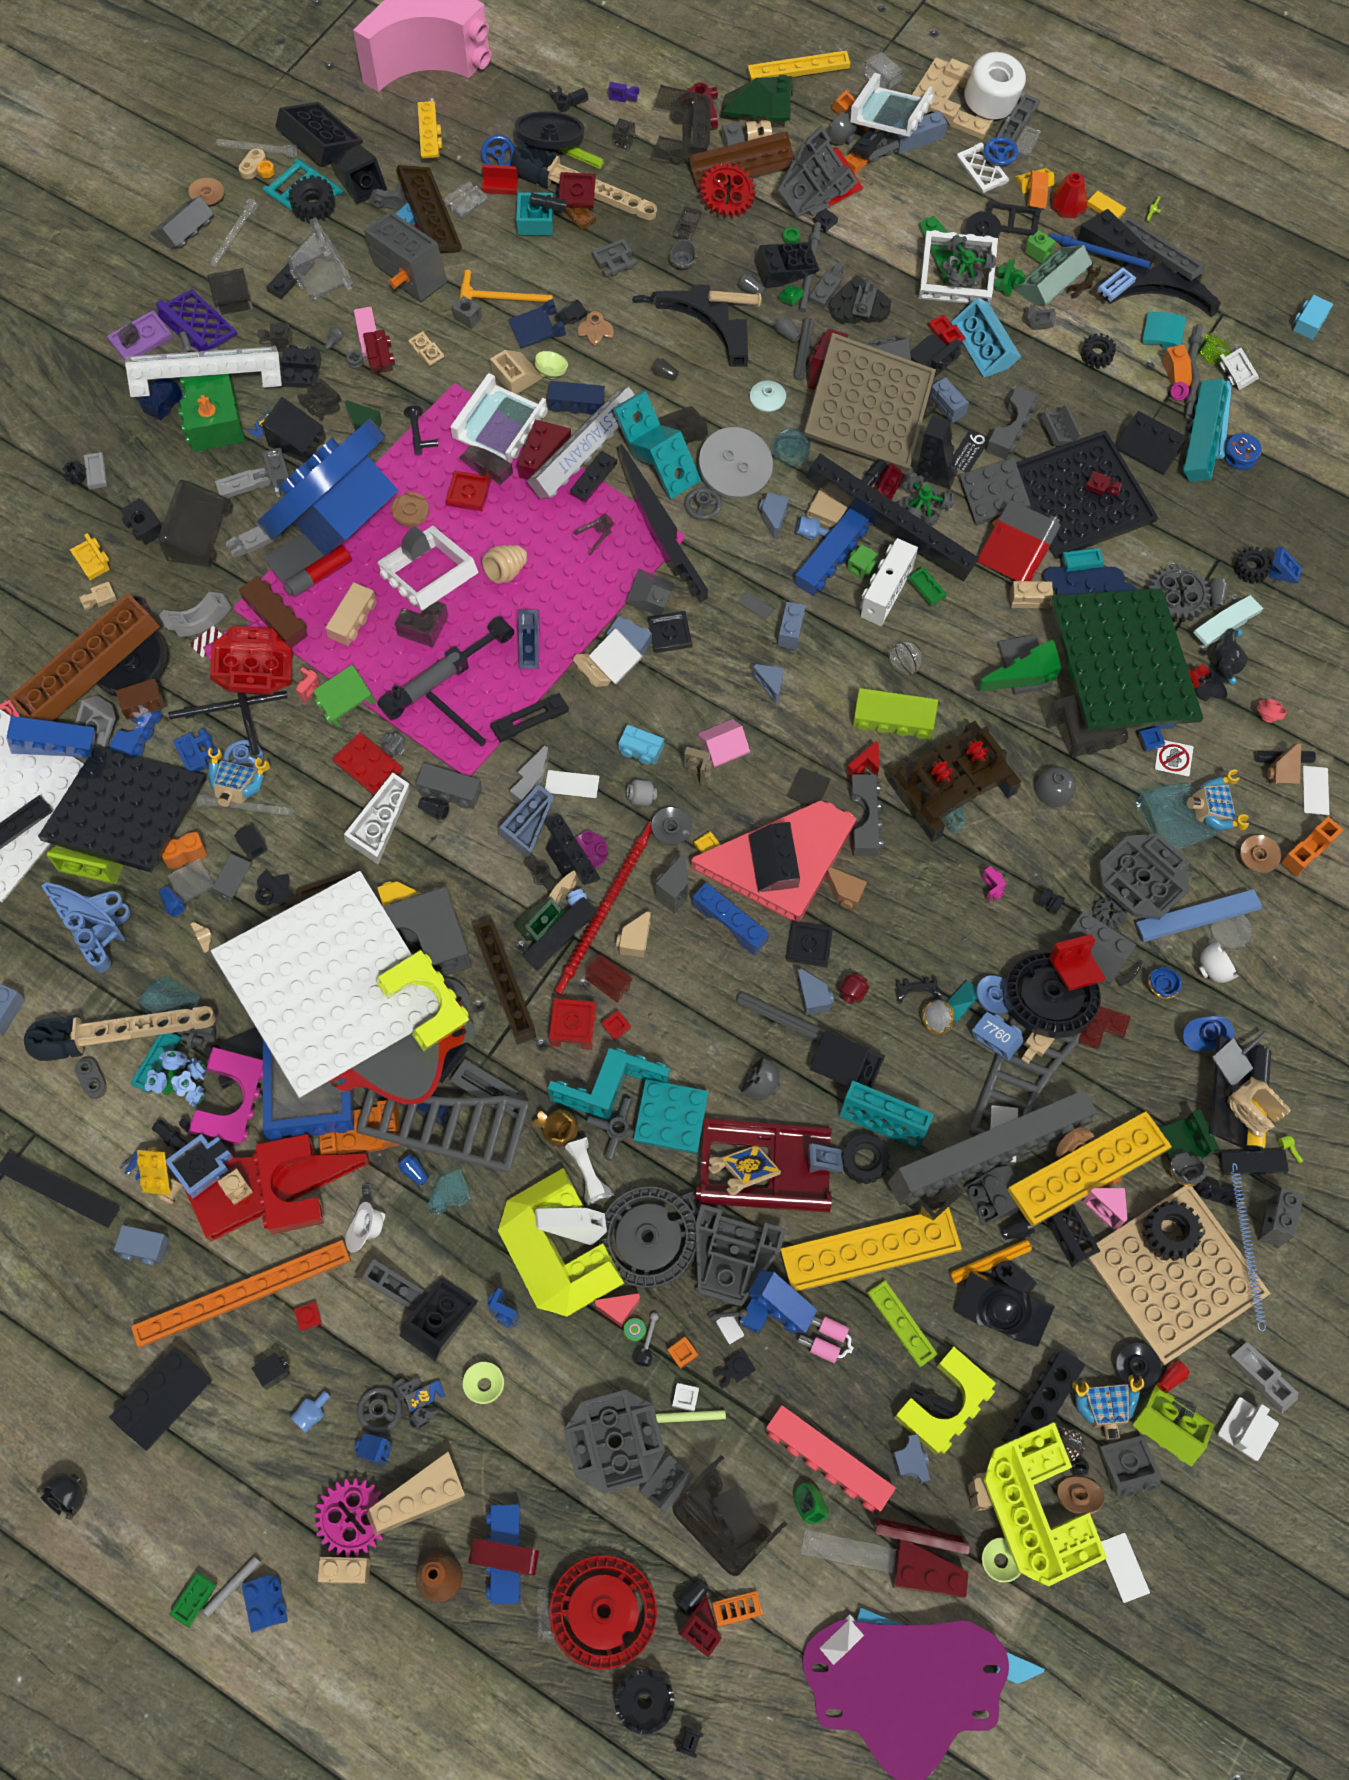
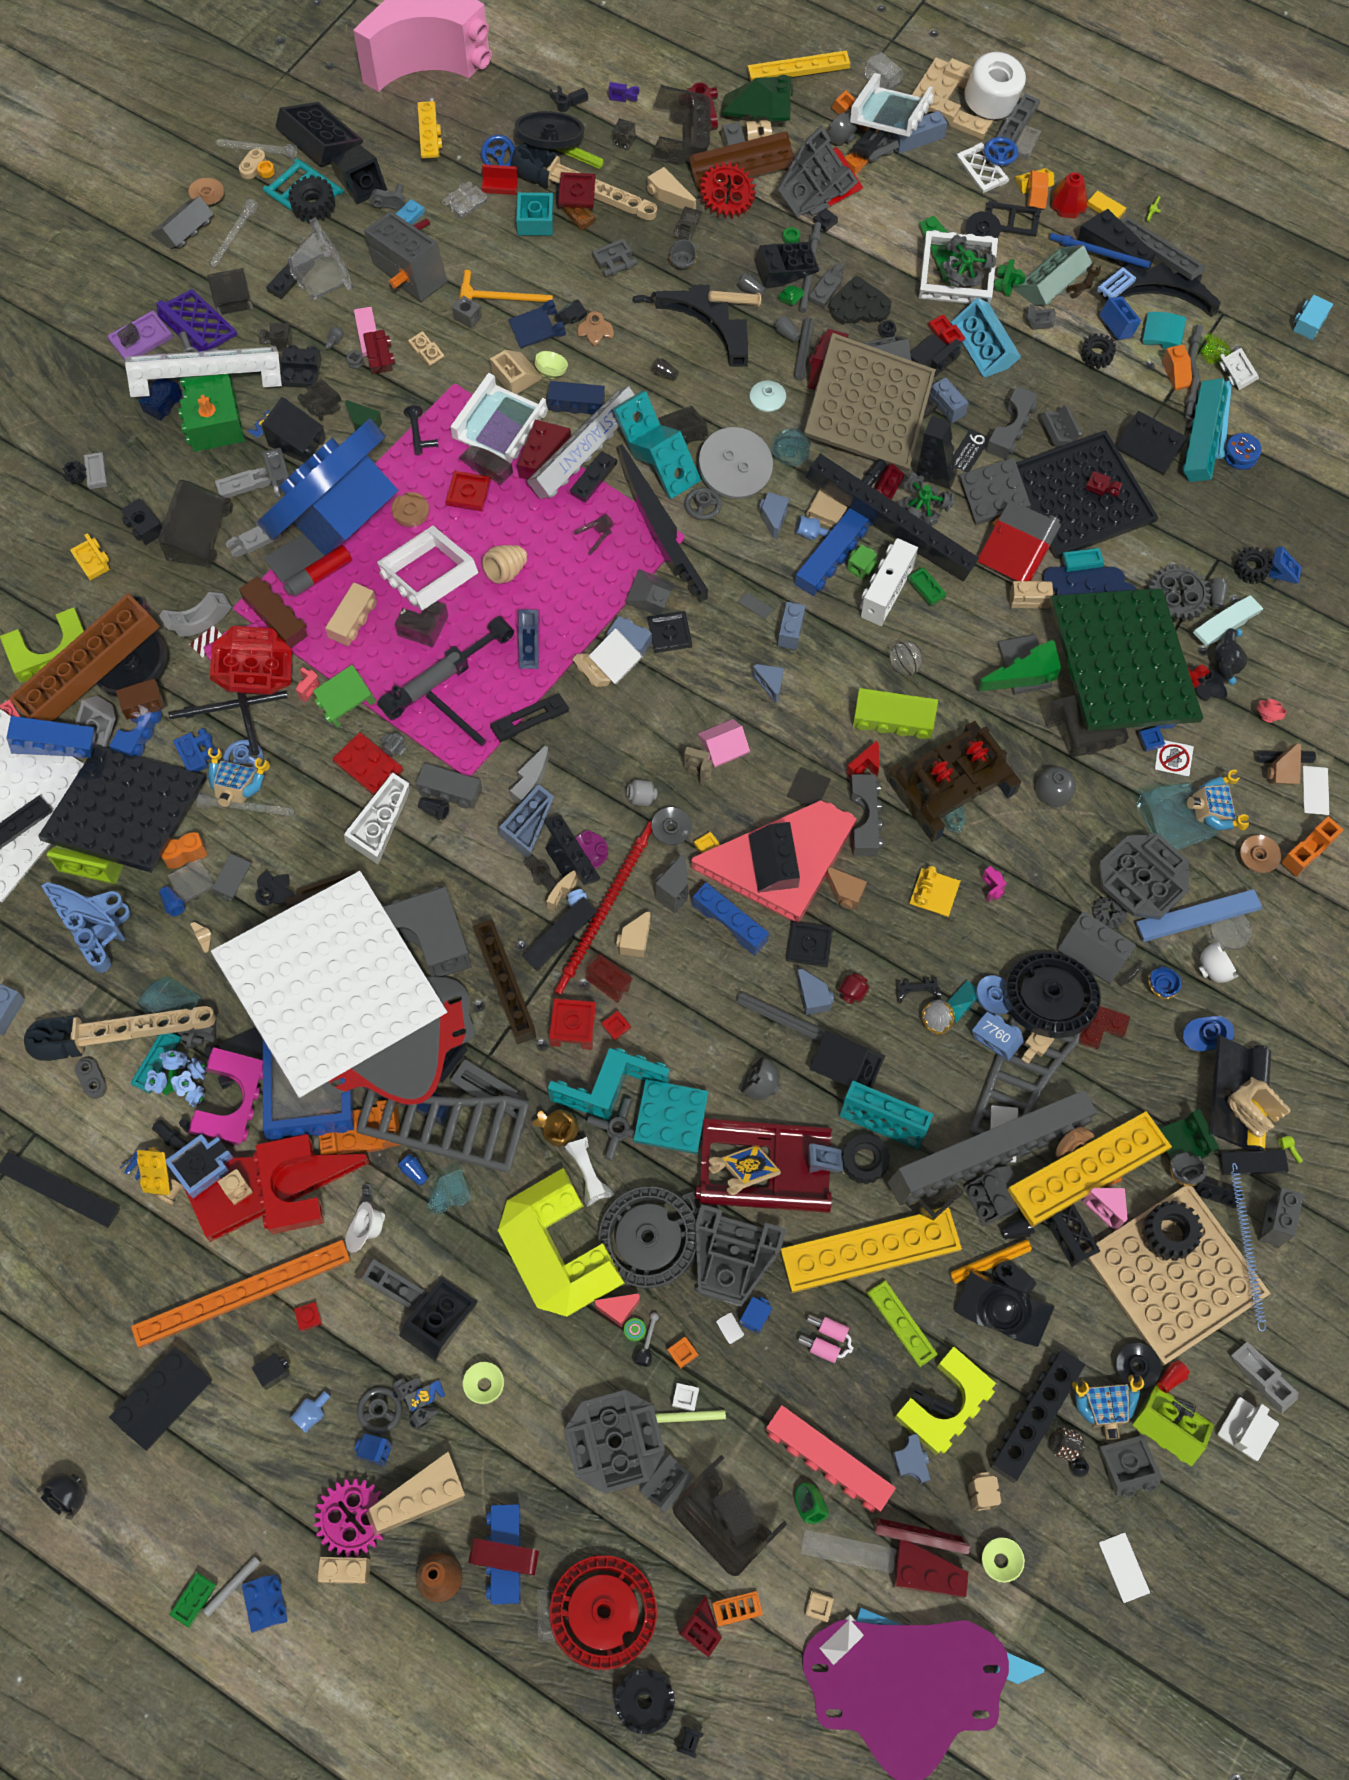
(27, 664): none -> lime arch
(100, 594): tan plate -> none
(141, 1245): sand blue brick -> none
(250, 842): black brick -> none
(394, 891): yellow slope -> none
(415, 543): dark grey brick -> none
(419, 971): neon yellow arch -> none
(428, 206): dark brown plate -> none
(503, 1314): blue bracket -> none
(538, 920): dark green slope -> none
(547, 201): black pin -> none
(572, 784): white sticker -> none
(573, 1223): white slope -> none
(641, 745): medium azure brick -> none
(669, 190): none -> tan slope
(691, 1597): black cone -> none
(713, 1315): dark grey hinge -> none
(737, 1368): black plate -> none
(782, 1302): brick -> none
(819, 1606): none -> tan tile
(864, 299): dark grey hinge -> none
(887, 328): none -> black plate
(934, 891): none -> yellow hinge
(1035, 1548): neon yellow slope -> none
(1039, 246): bright green brick -> none
(1055, 903): black wheel -> none
(1075, 962): red bracket -> none
(1080, 1495): medium nougat dish -> none
(1120, 318): none -> blue brick
(1179, 391): dark pink plate -> none
(1232, 1060): piece -> none

